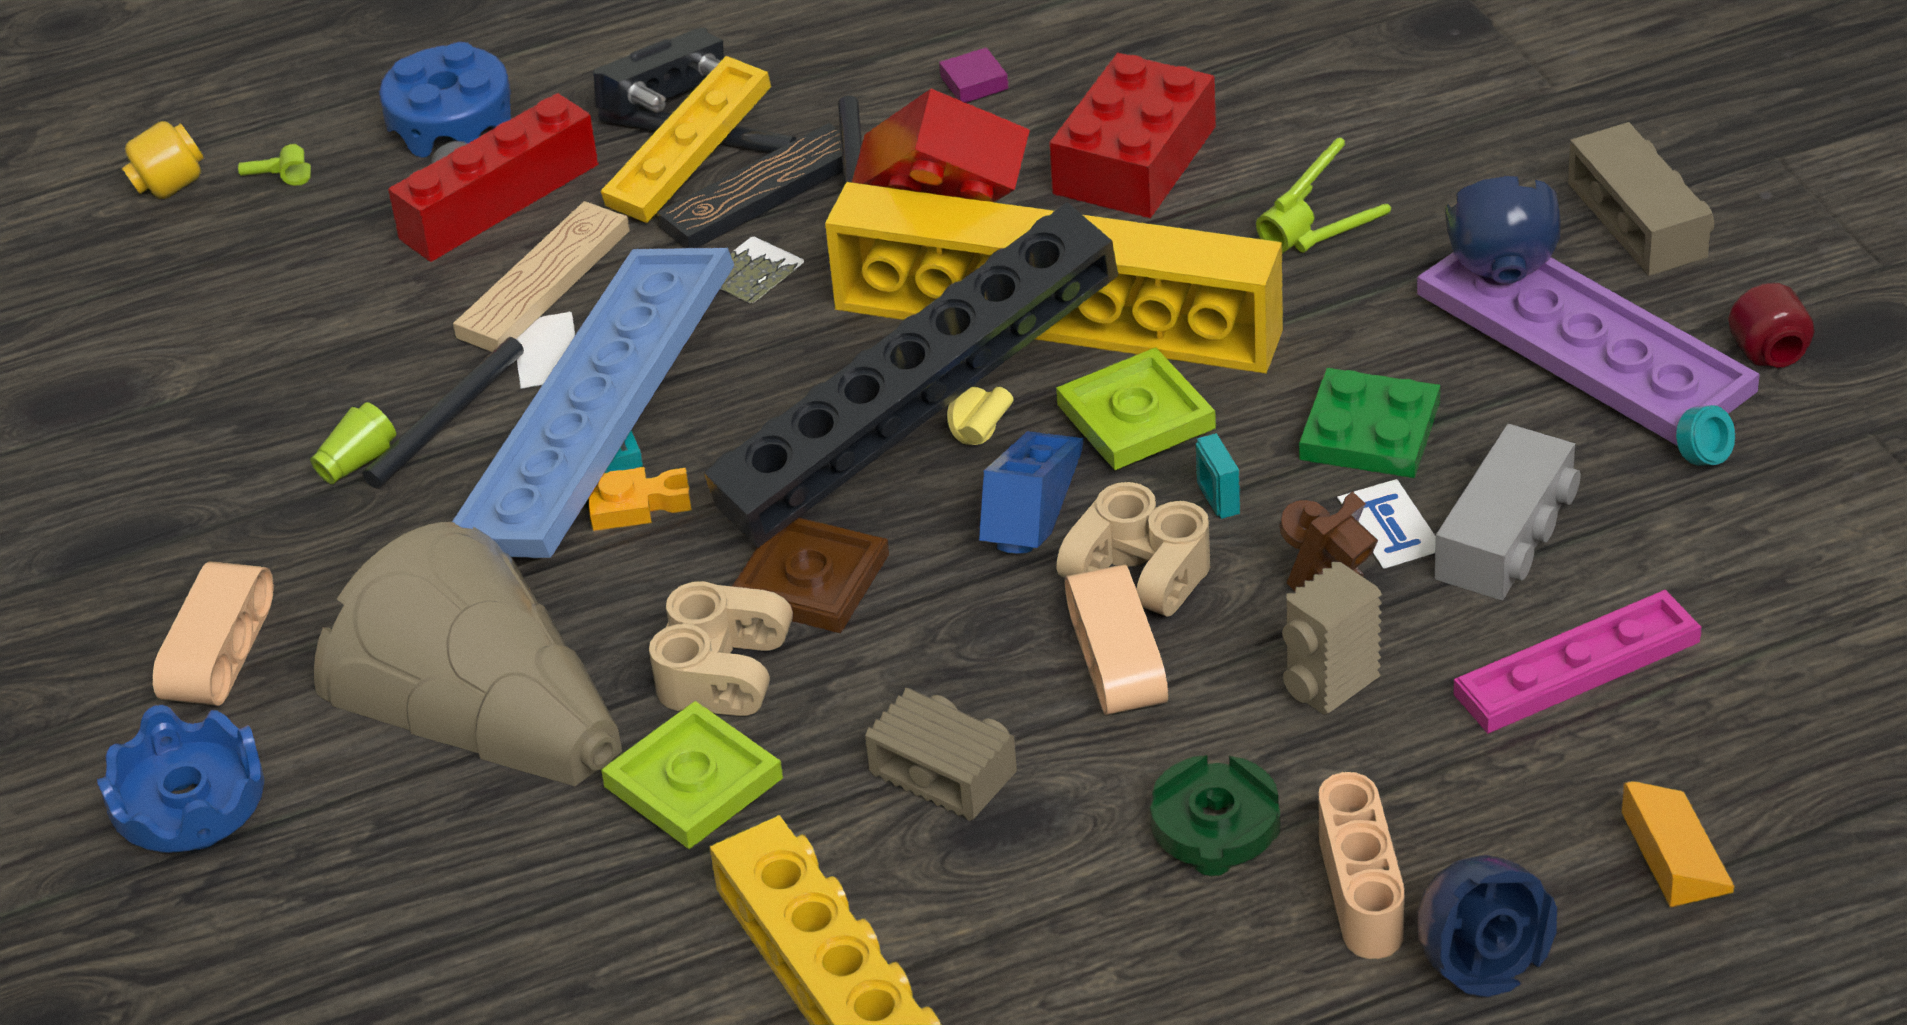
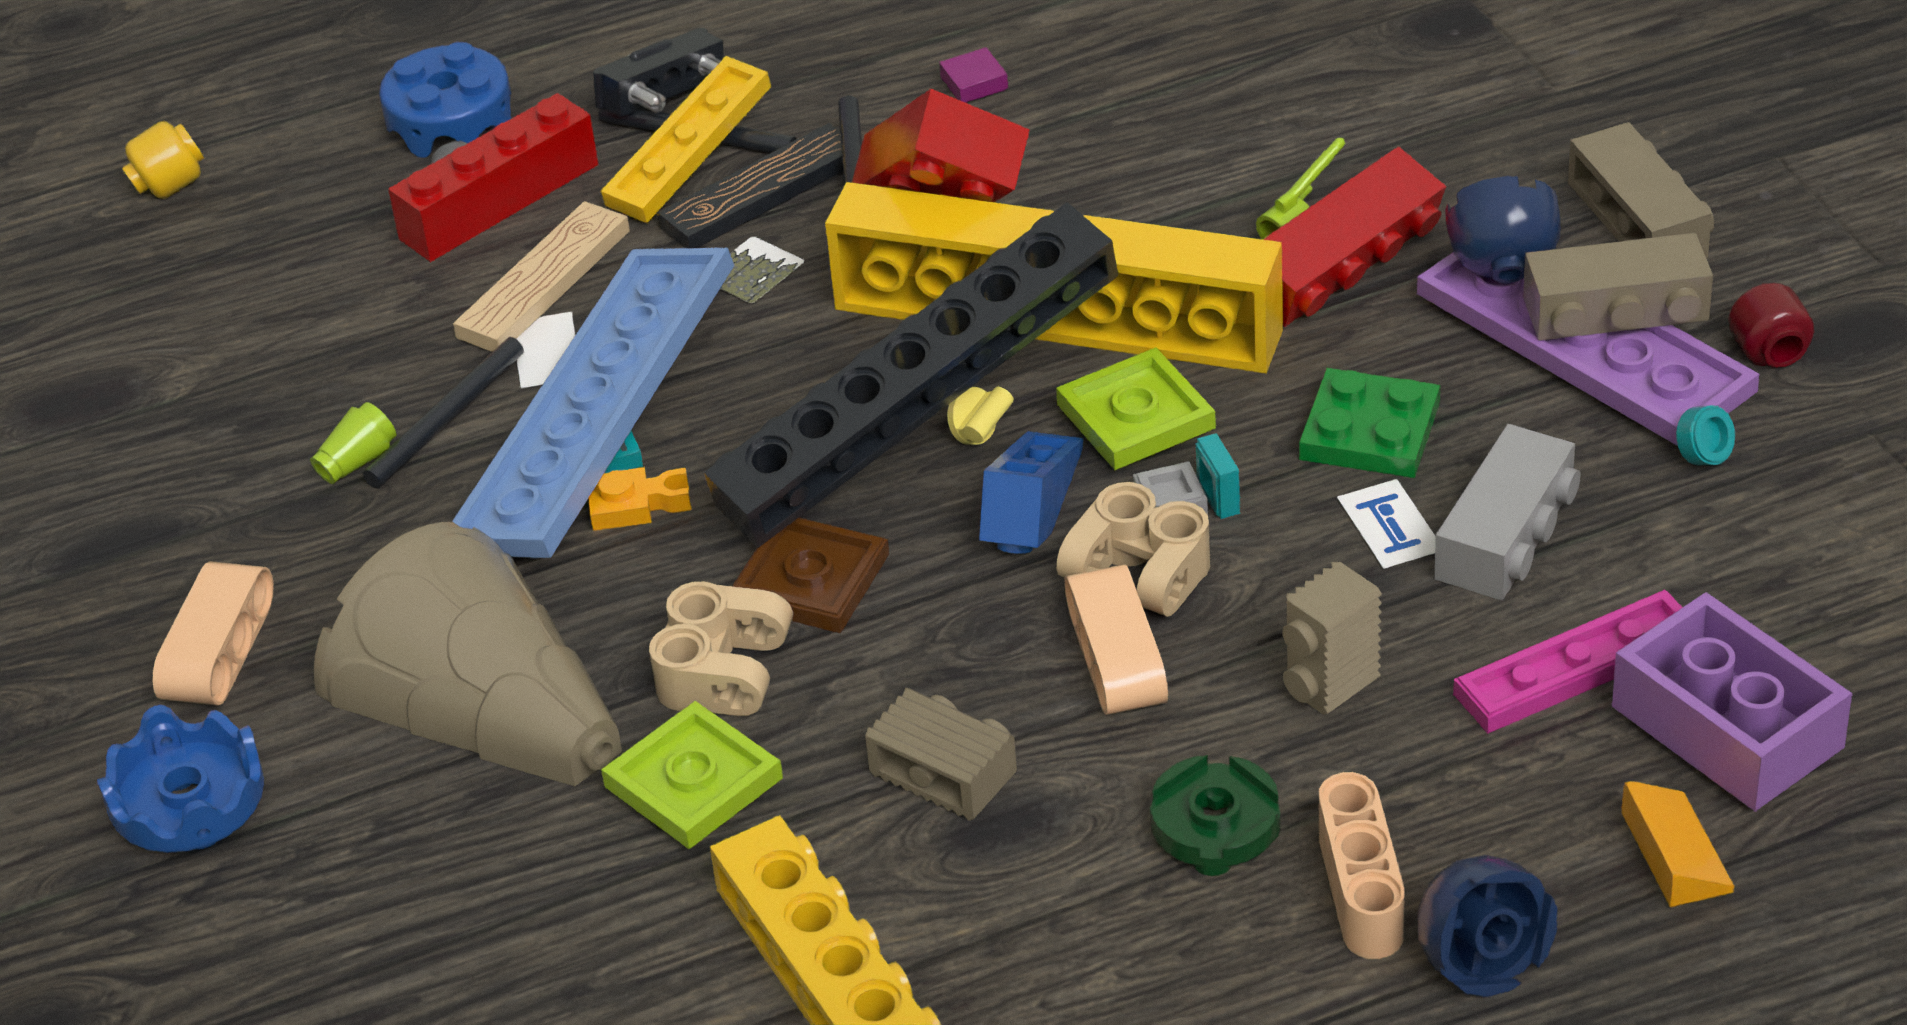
(289, 165): lime hand -> none
(1133, 135): red brick -> none
(1173, 484): none -> light grey tile
(1325, 537): reddish brown hips -> none
(1355, 229): none -> red brick
(1617, 286): none -> dark tan brick
(1731, 700): none -> medium lavender brick

